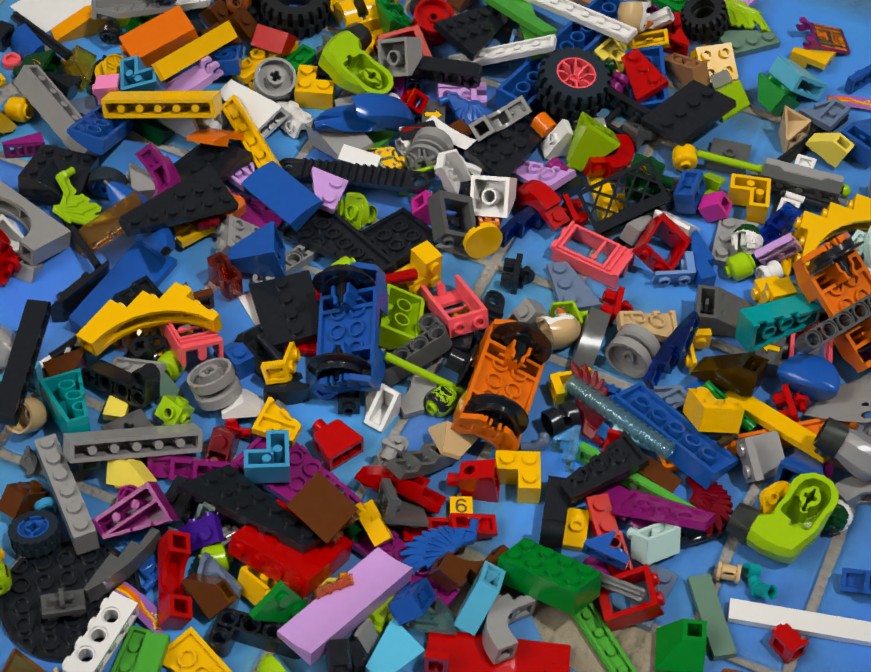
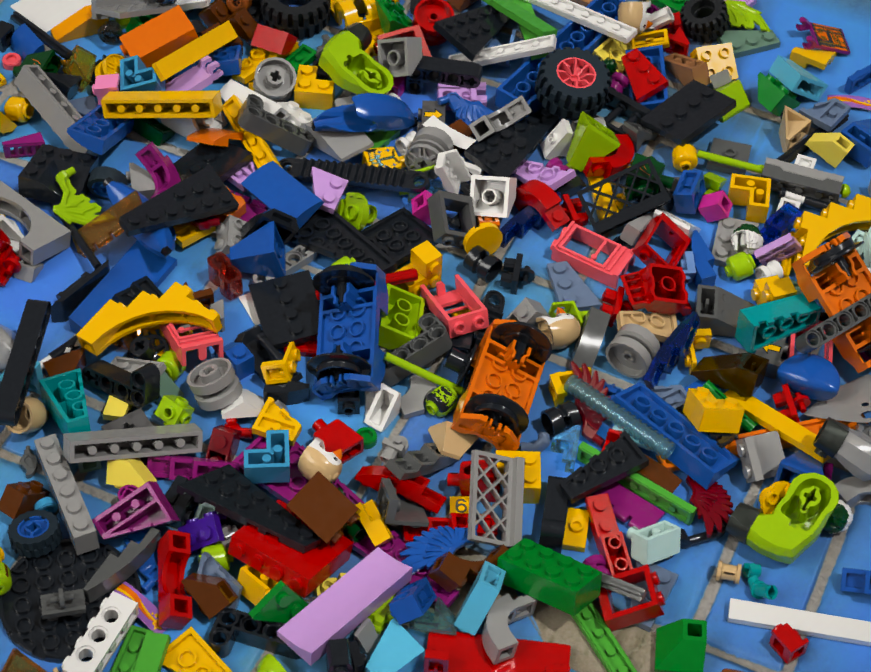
(219, 307): none -> light grey slope
(273, 128): none -> dark grey beam
(285, 223): none -> black slope
(317, 459): none -> tan piece
(343, 581): clear orange piece -> none
(359, 156): white sticker -> none
(369, 436): none -> green tile
(409, 131): black sticker -> none
(412, 97): red brick -> none
(483, 264): none -> black wheel
(510, 501): none -> light grey fence
(543, 124): orange brick -> none
(600, 549): blue slope -> none
(658, 289): none -> red slope
(658, 509): magenta wing -> none
(710, 610): sand green tile -> none

